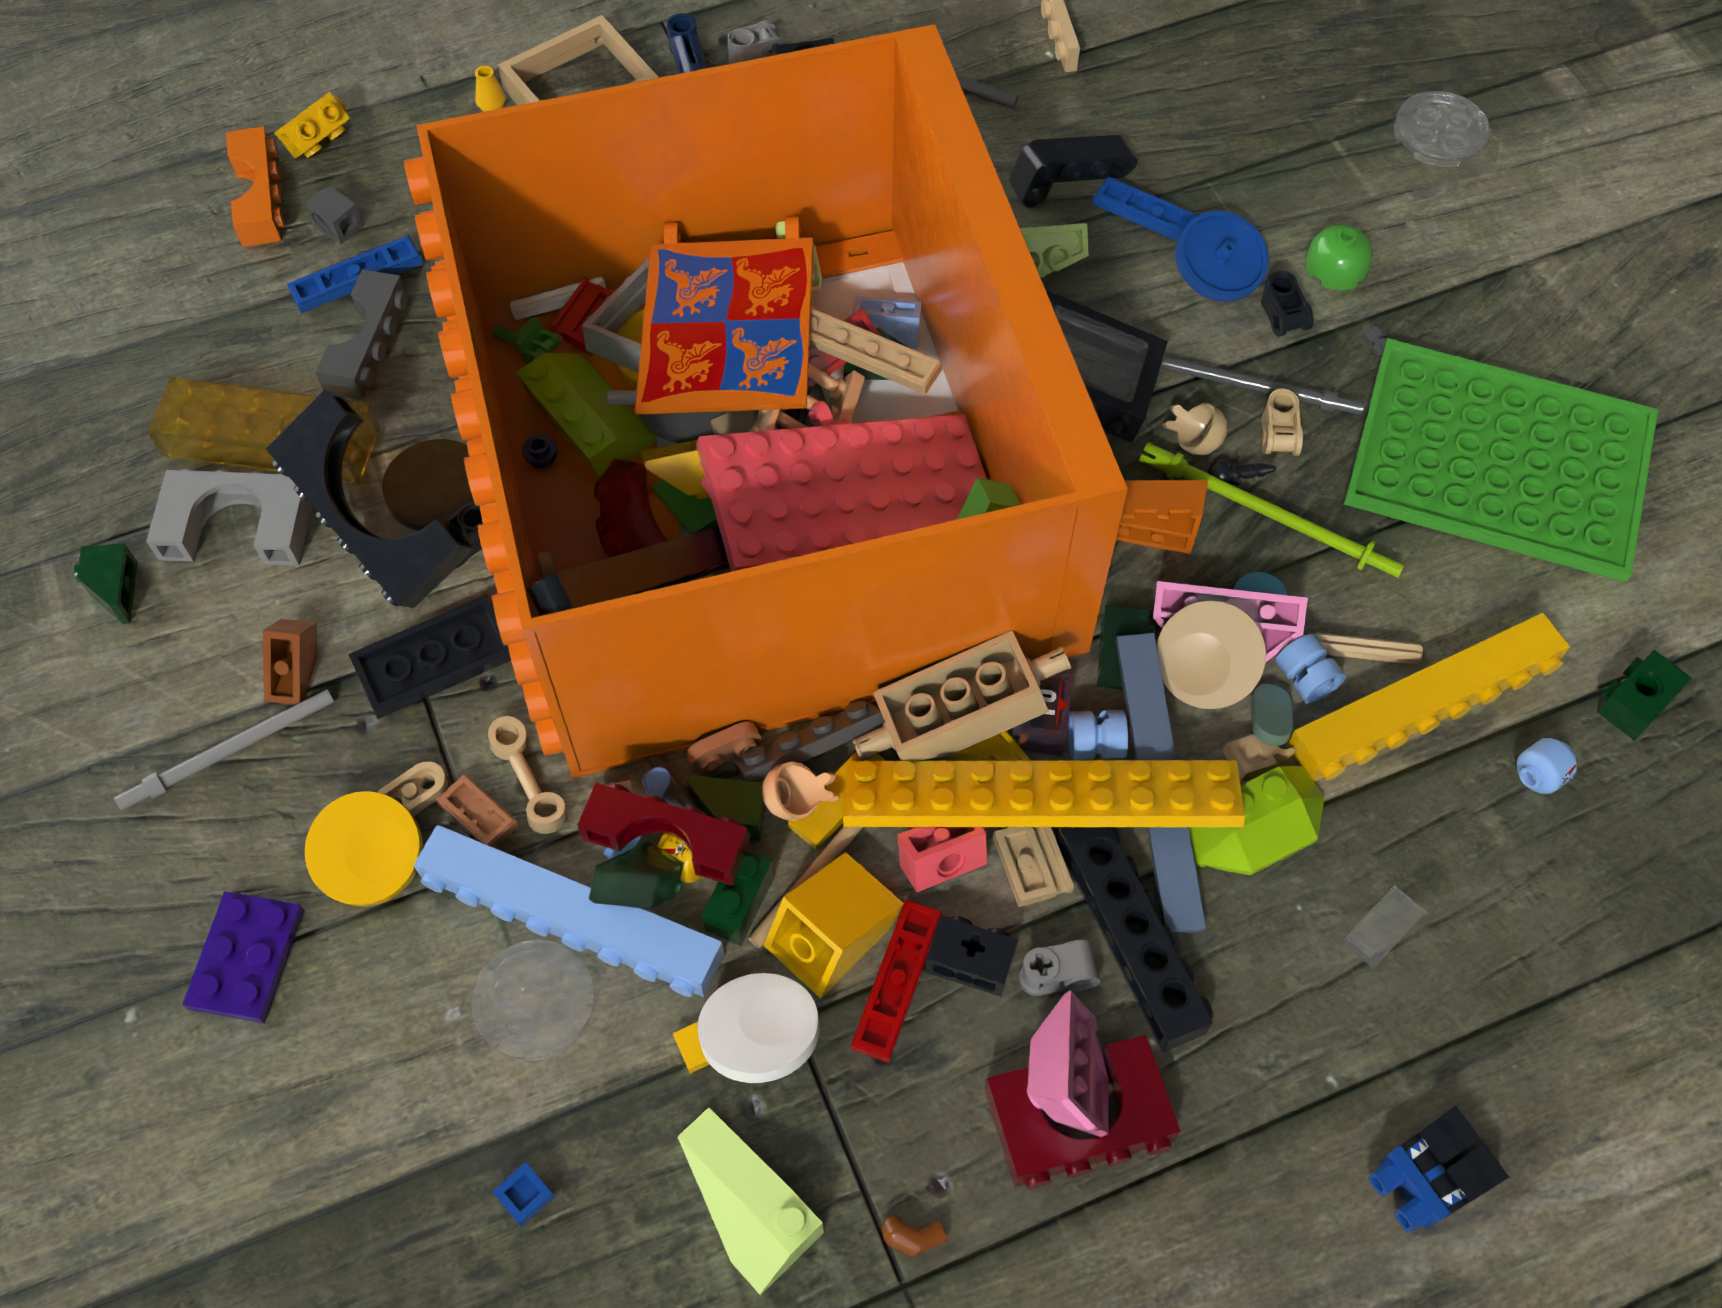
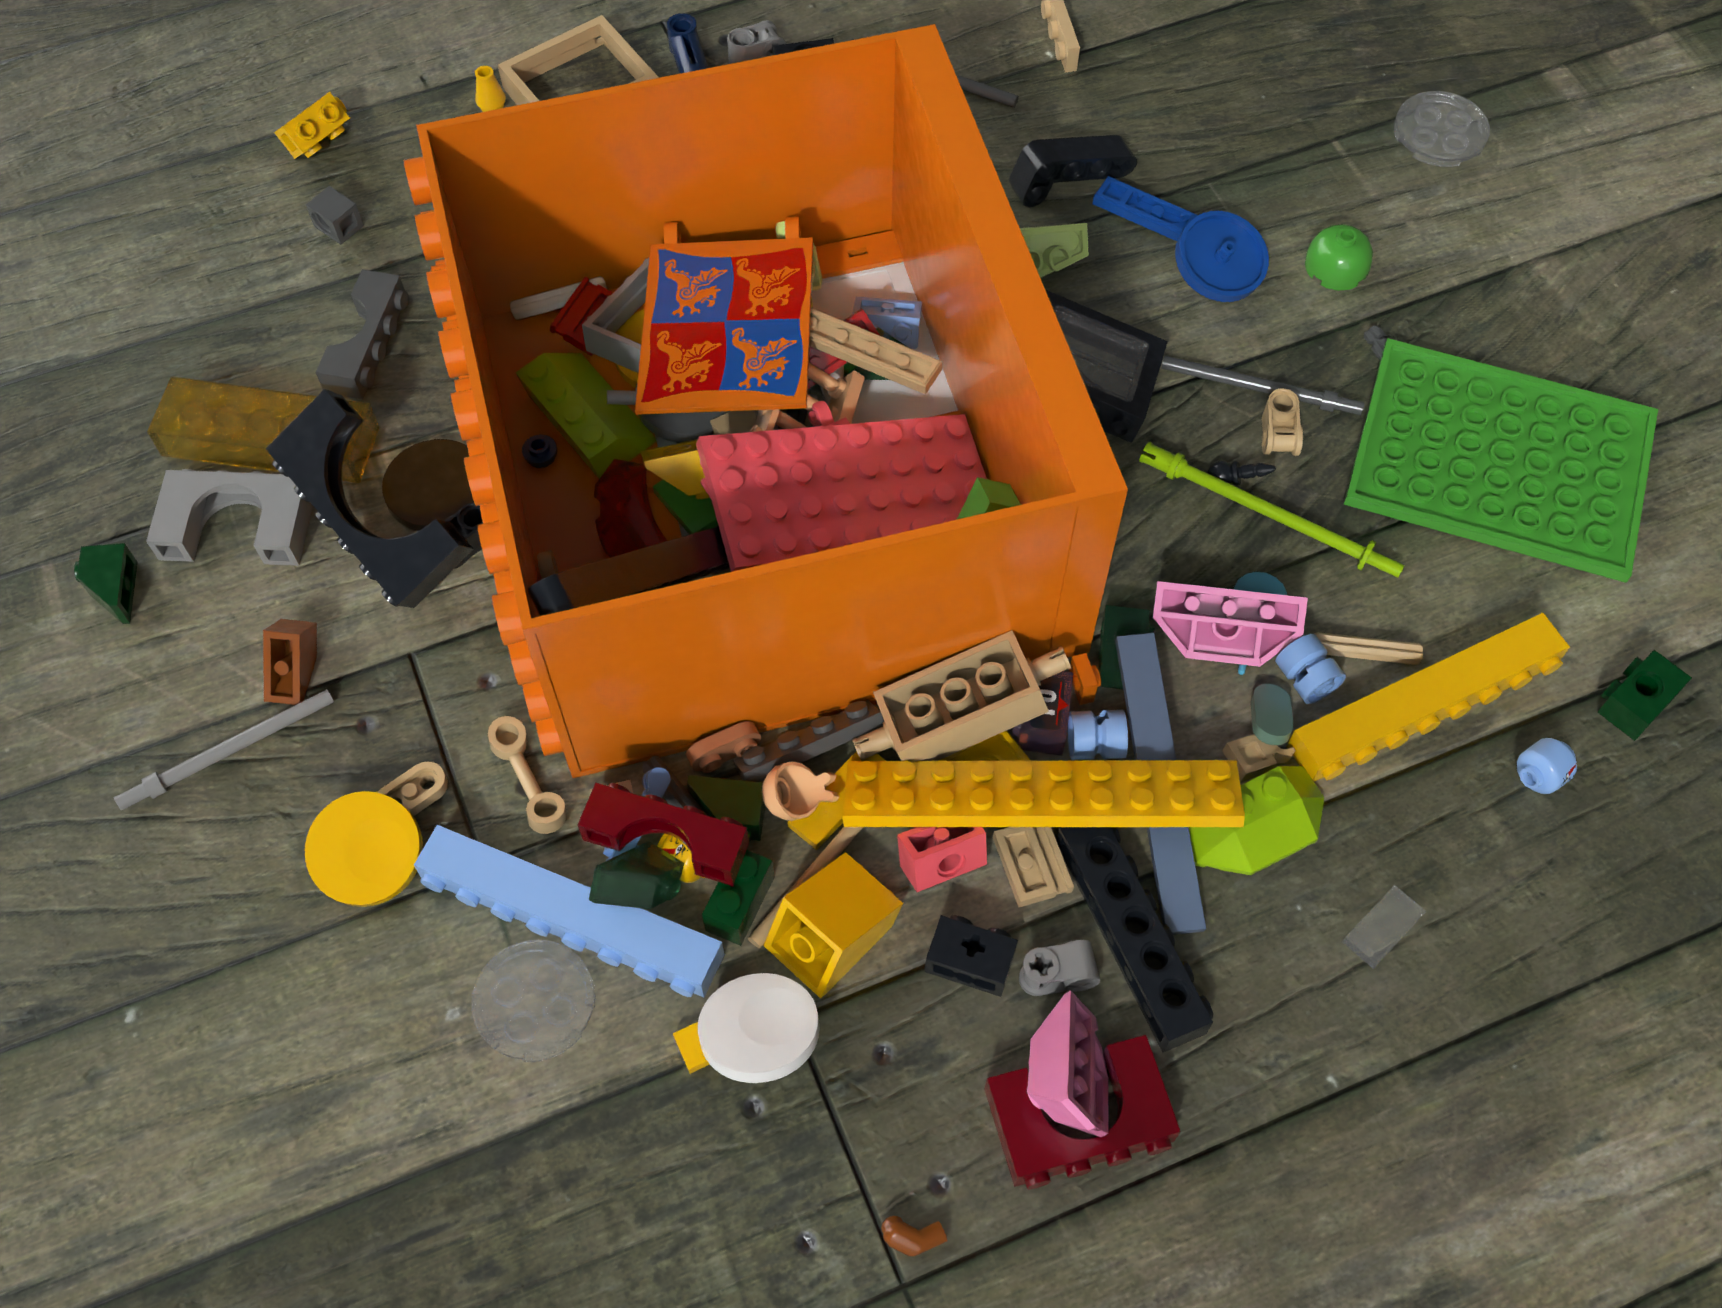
(243, 957): dark purple plate -> none
(257, 211): orange arch -> none
(341, 278): blue plate -> none
(430, 657): black plate -> none
(477, 812): nougat plate -> none
(523, 1194): blue plate -> none
(529, 339): bright green arm -> none
(751, 1206): yellowish green wedge -> none
(896, 981): red plate -> none
(1085, 678): none -> orange plate
(1163, 513): orange wedge -> none
(1199, 429): tan piece -> none
(1211, 654): tan piece -> none
(1286, 304): black piece -> none
(1423, 1180): hips -> none

